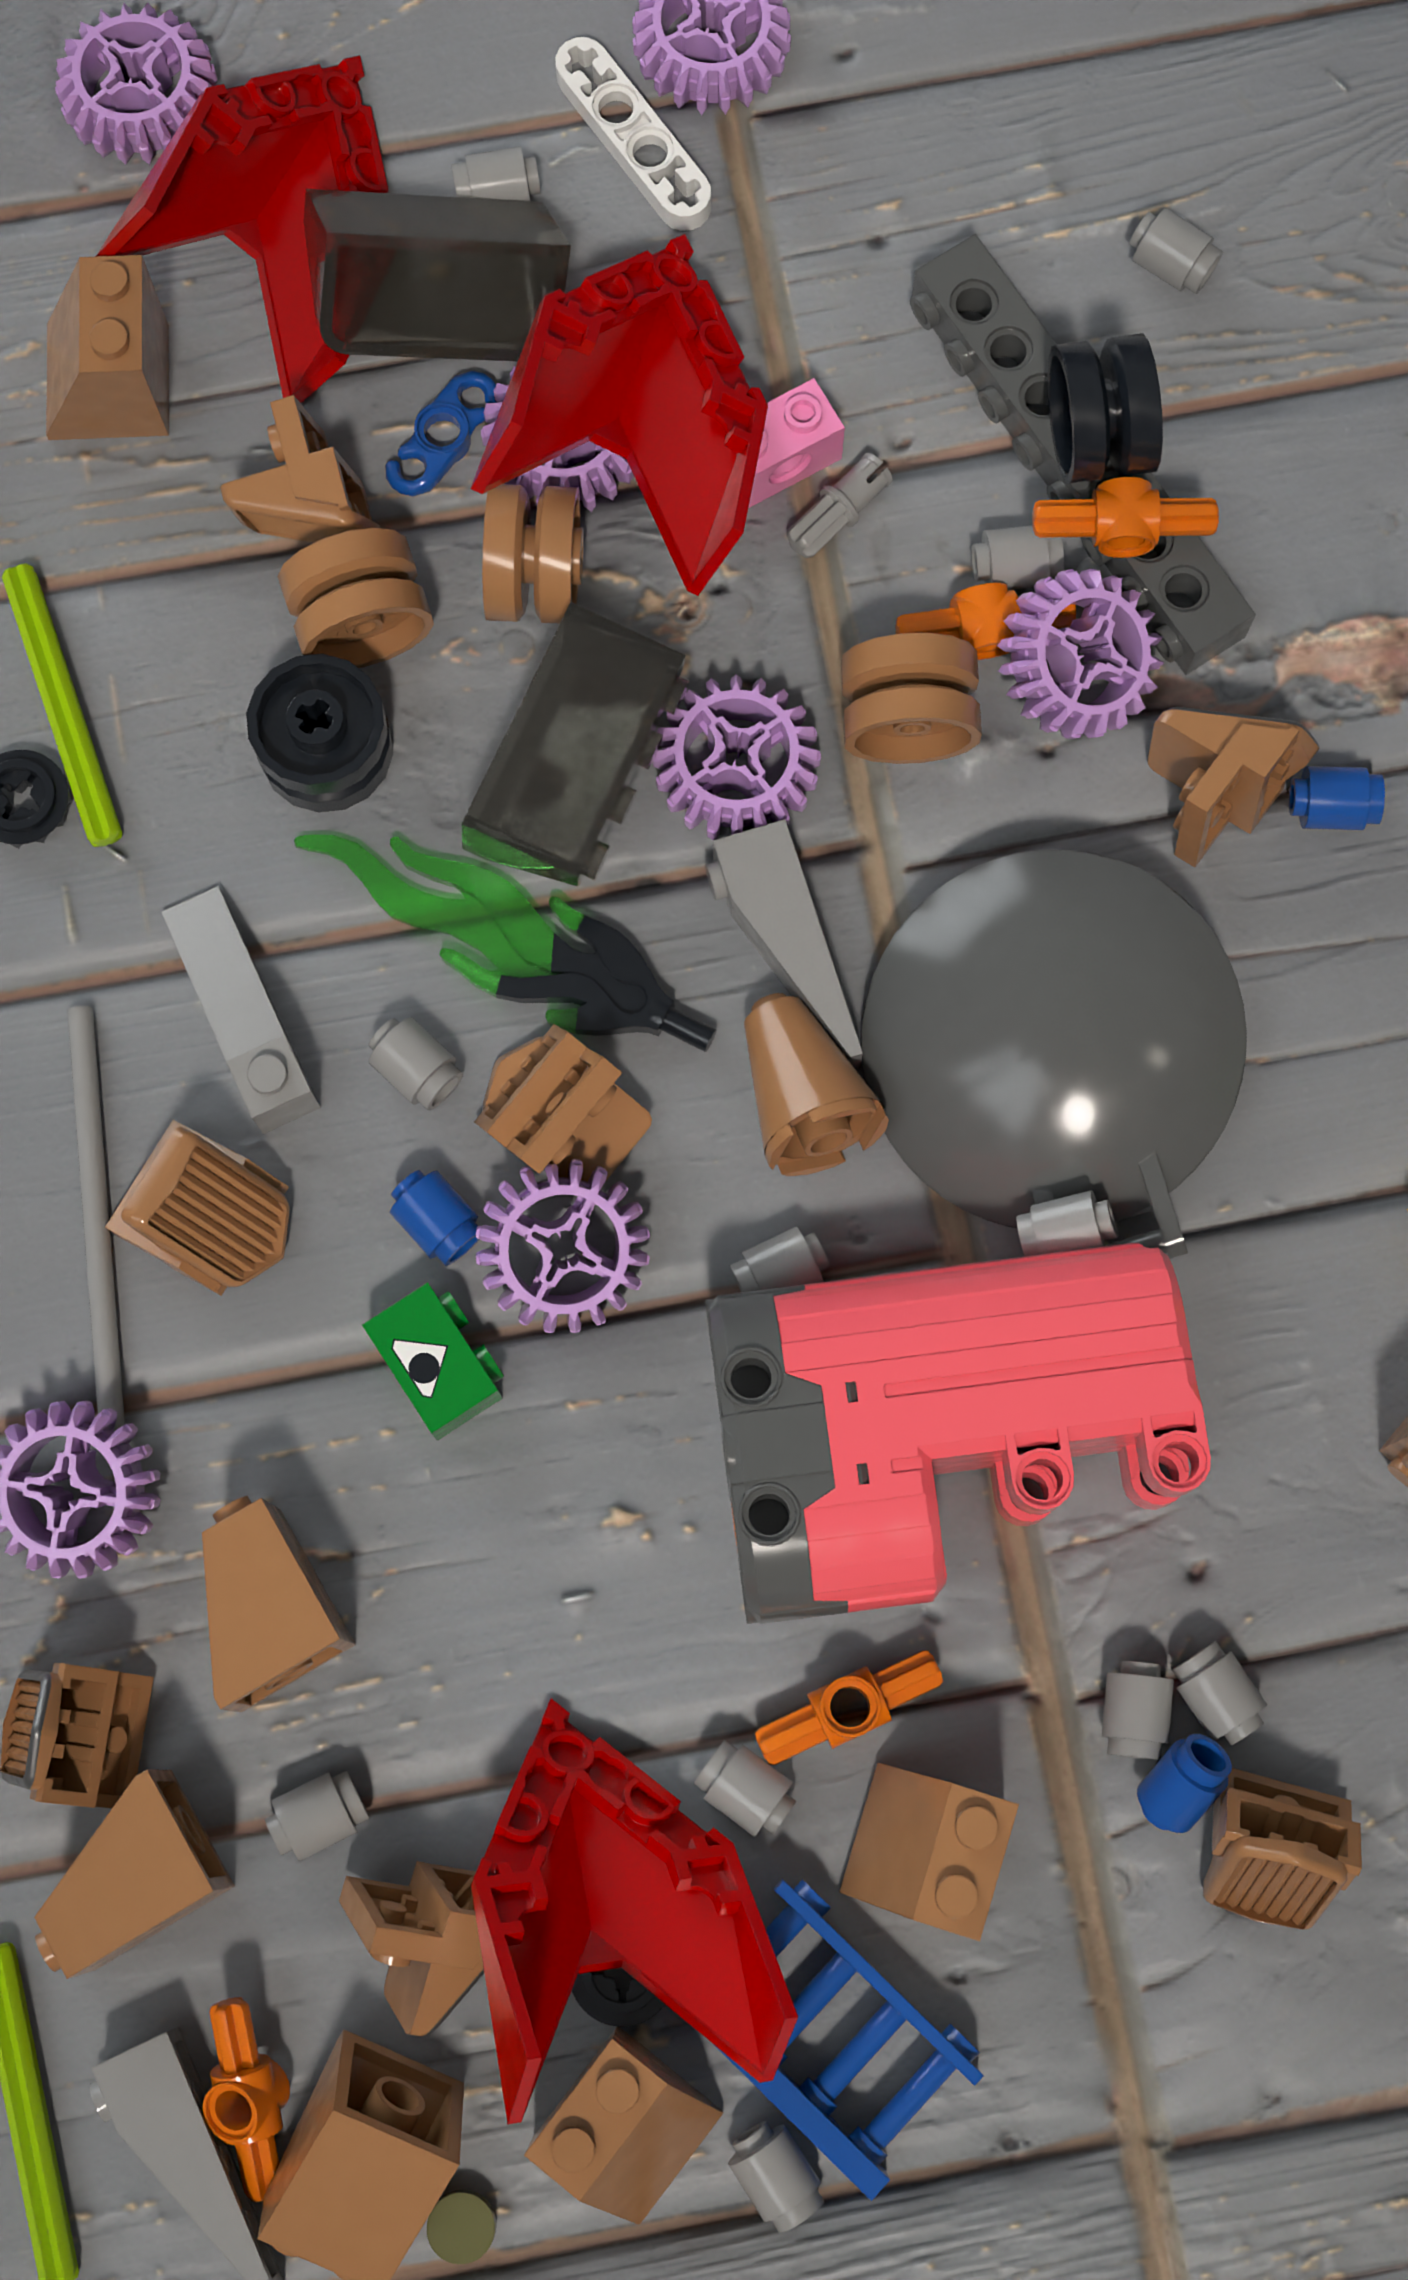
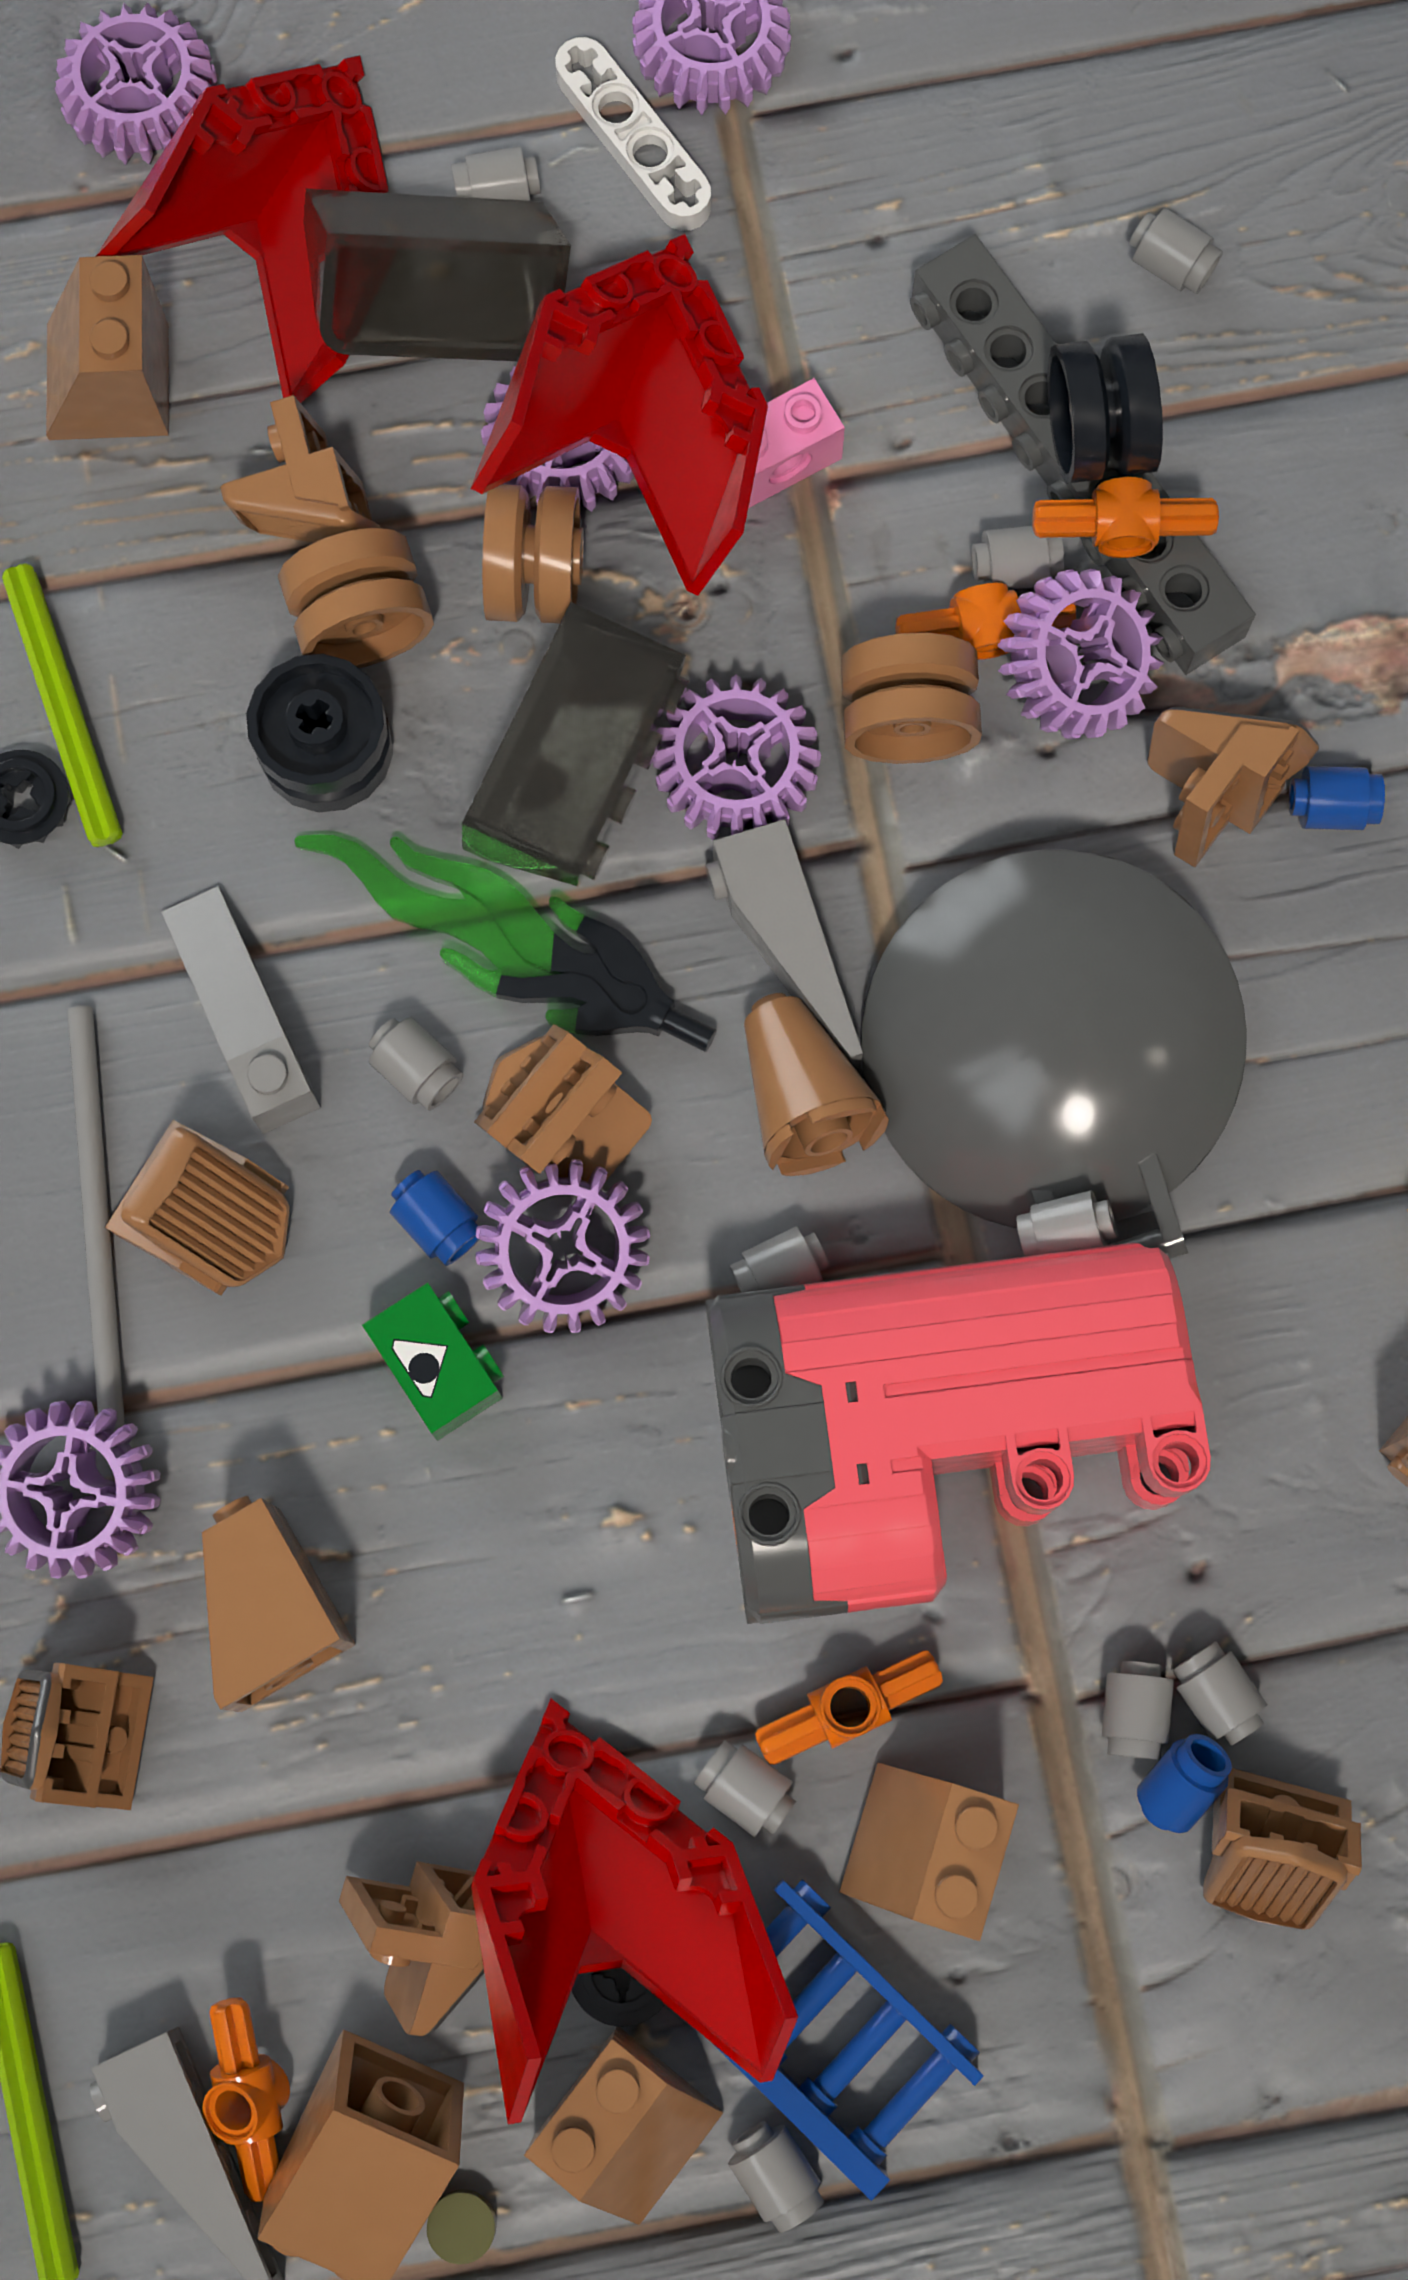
(131, 1878): medium nougat slope -> none
(316, 1815): light grey brick -> none
(438, 459): blue piece -> none
(838, 506): light grey axle -> none

